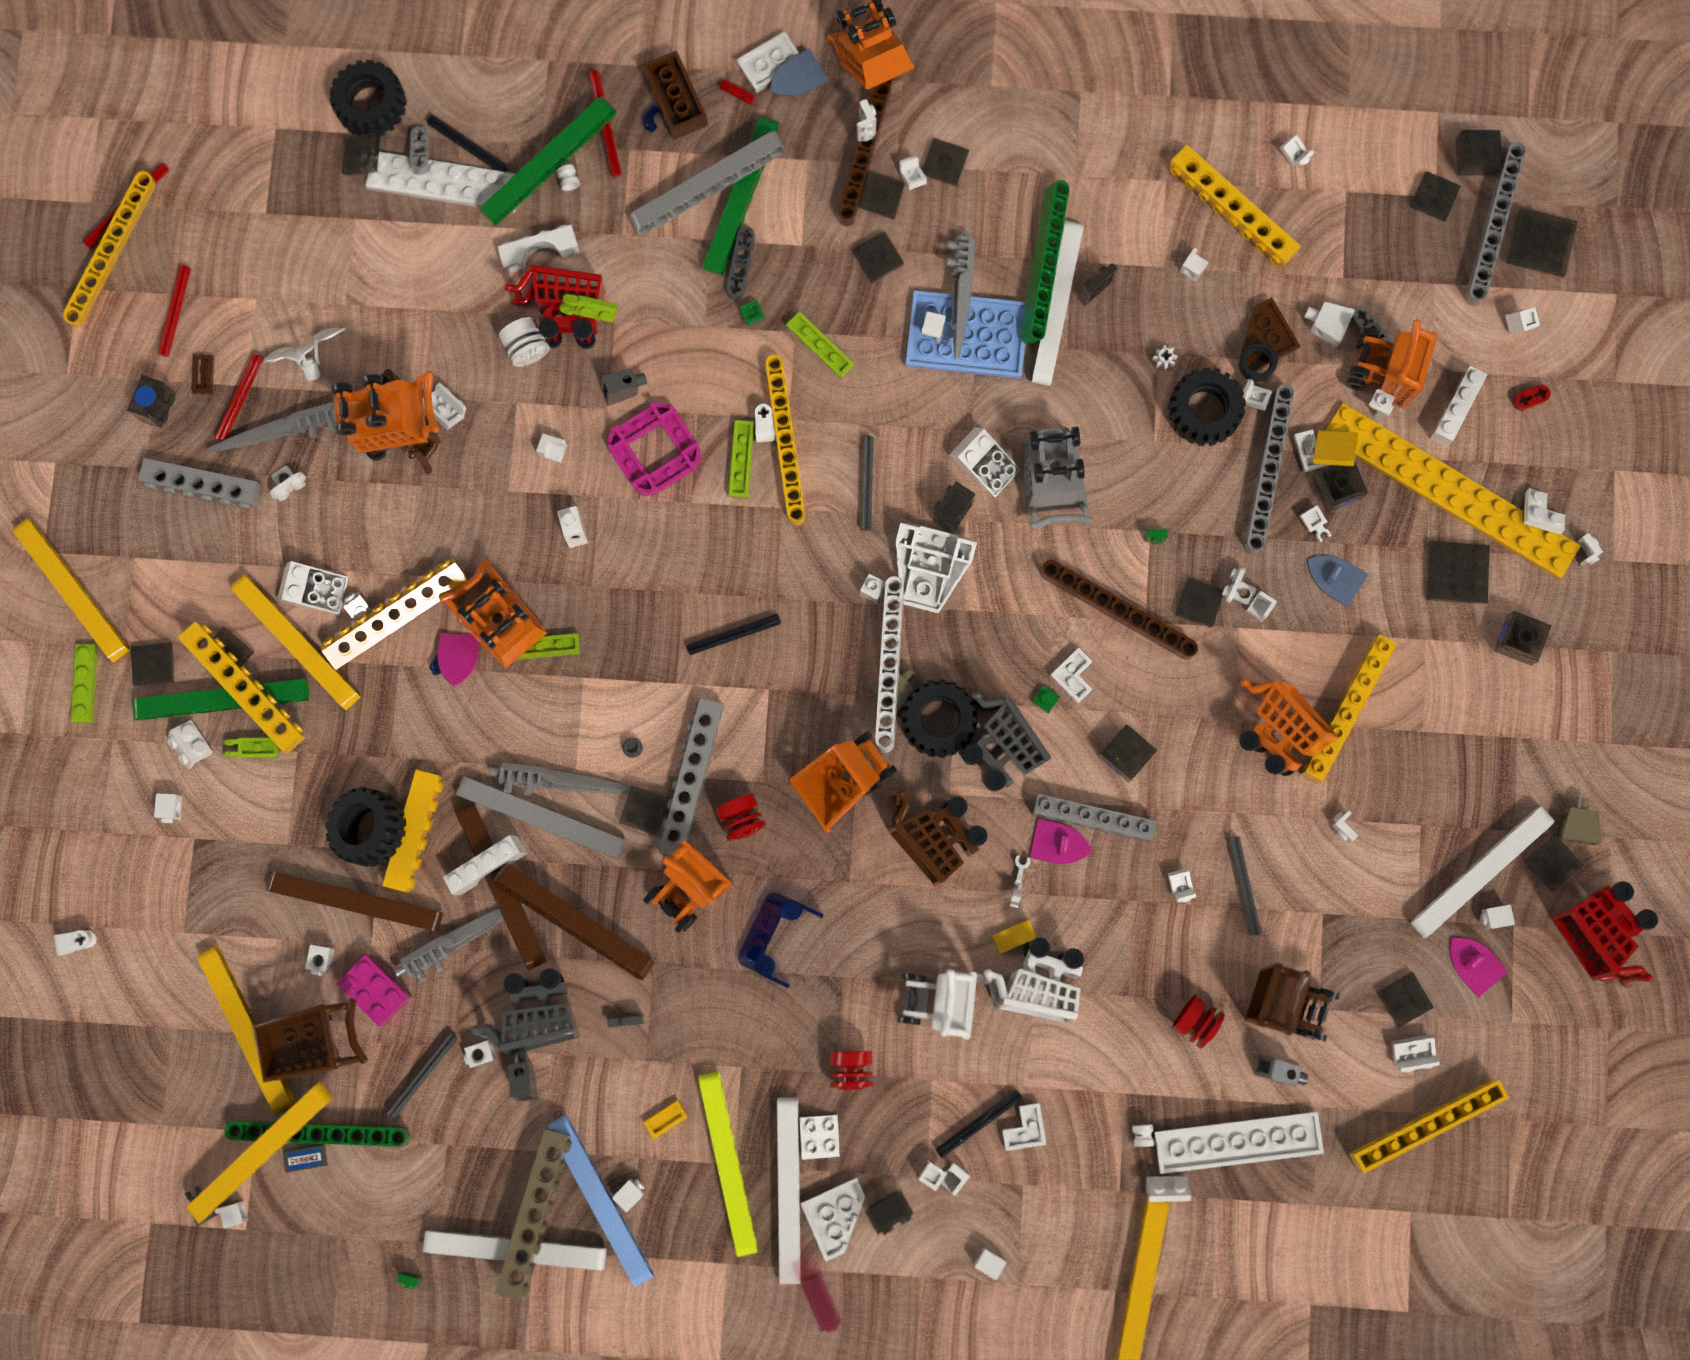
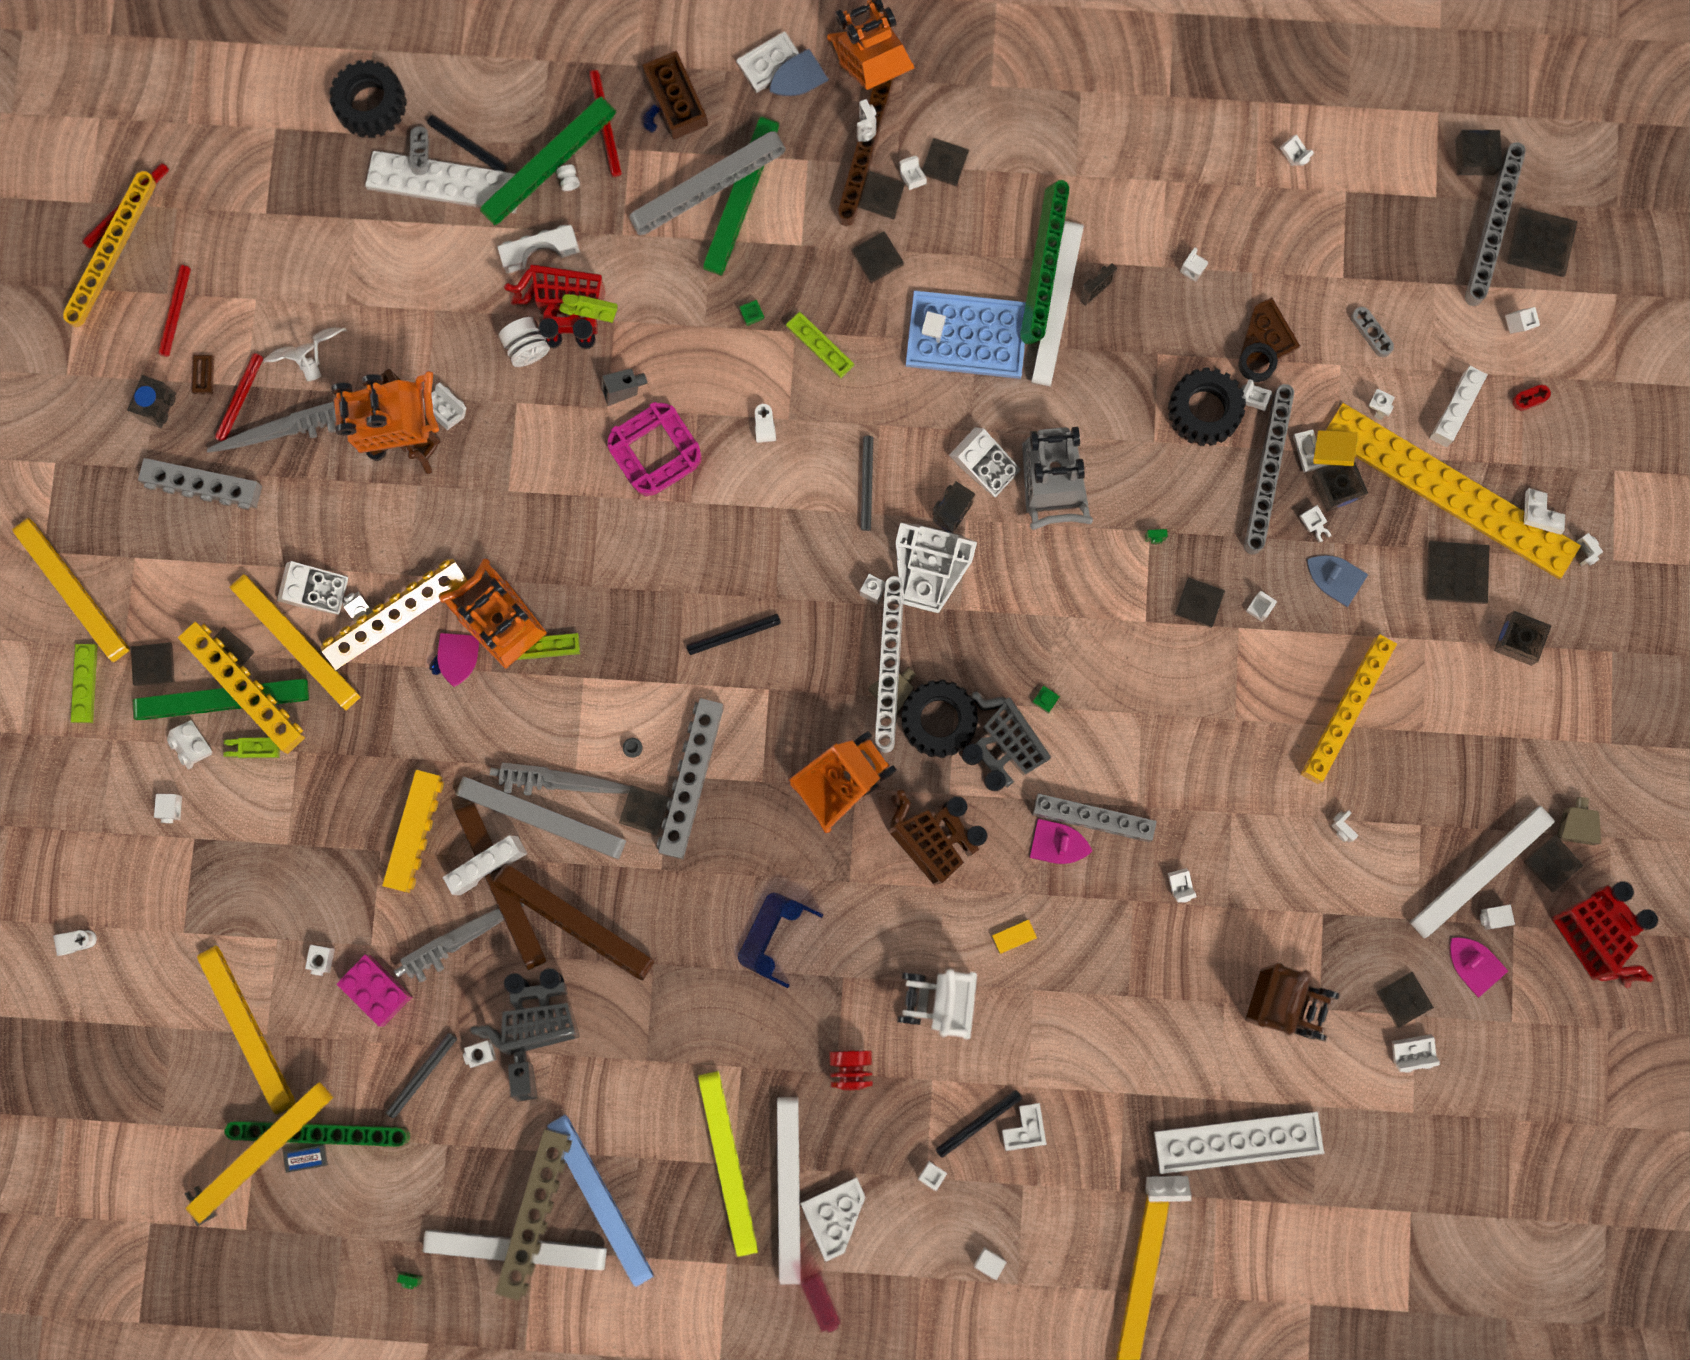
(233, 1214): white panel -> none
(279, 1040): reddish brown piece -> none
(282, 490): white bracket -> none
(345, 819): black tyre -> none
(354, 901): reddish brown beam -> none
(361, 154): clear smoke plate -> none
(551, 448): white panel -> none
(572, 525): white torso -> none
(629, 1194): white brick -> none
(630, 1019): dark grey plate -> none
(665, 1119): yellow tile -> none
(696, 878): orange piece -> none
(737, 91): red axle -> none
(740, 263): dark grey beam -> none
(740, 817): red wheel -> none
(741, 459): lime plate -> none
(781, 431): yellow beam -> none
(819, 1137): white hinge -> none
(889, 1211): clear smoke brick -> none
(955, 1178): white panel -> none
(963, 268): light grey piece -> none
(1016, 896): white piece -> none
(1036, 954): white piece -> none
(1068, 675): white plate -> none
(1124, 618): reddish brown beam -> none
(1127, 753): clear smoke brick -> none
(1143, 1135): white wheel -> none
(1161, 362): white gear -> none
(1198, 1021): red wheel -> none
(1230, 591): white bracket -> none
(1232, 196): yellow brick -> none
(1244, 885): dark grey axle -> none
(1261, 740): orange piece -> none
(1280, 1071): dark grey torso -> none
(1330, 322): white torso -> none
(1406, 363): orange piece -> none
(1428, 1125): yellow brick -> none
(1435, 196): clear smoke plate -> none

